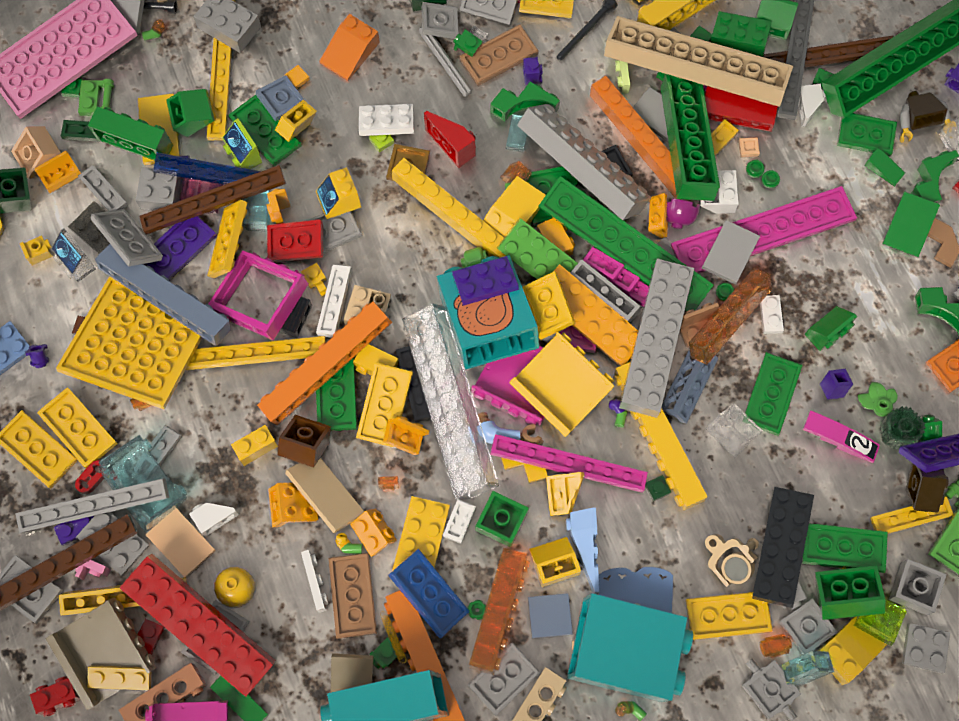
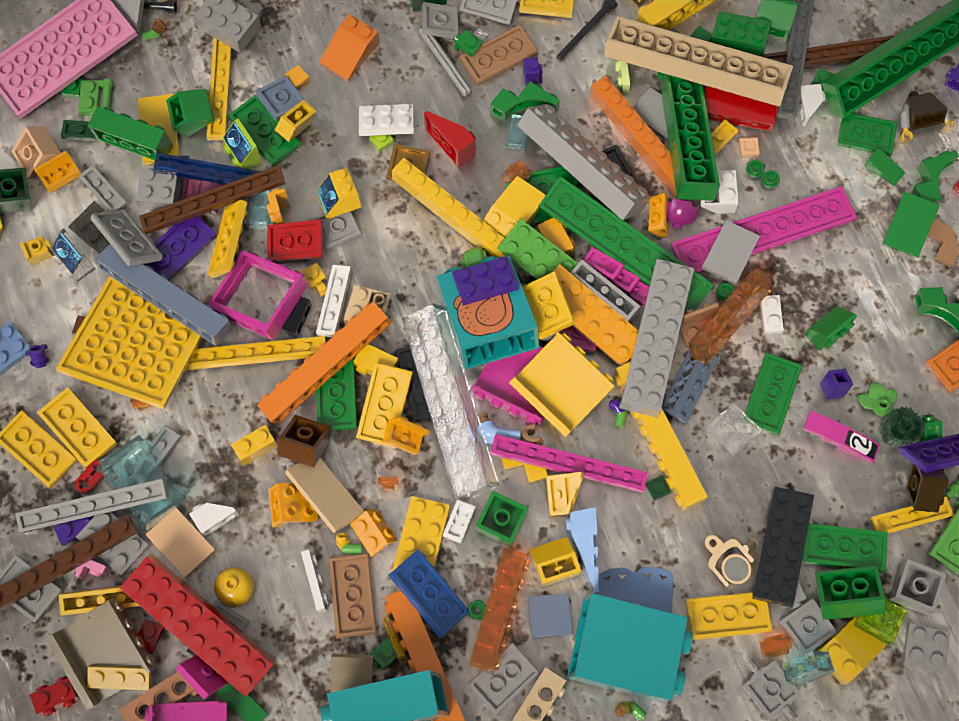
(201, 676): none -> dark pink plate

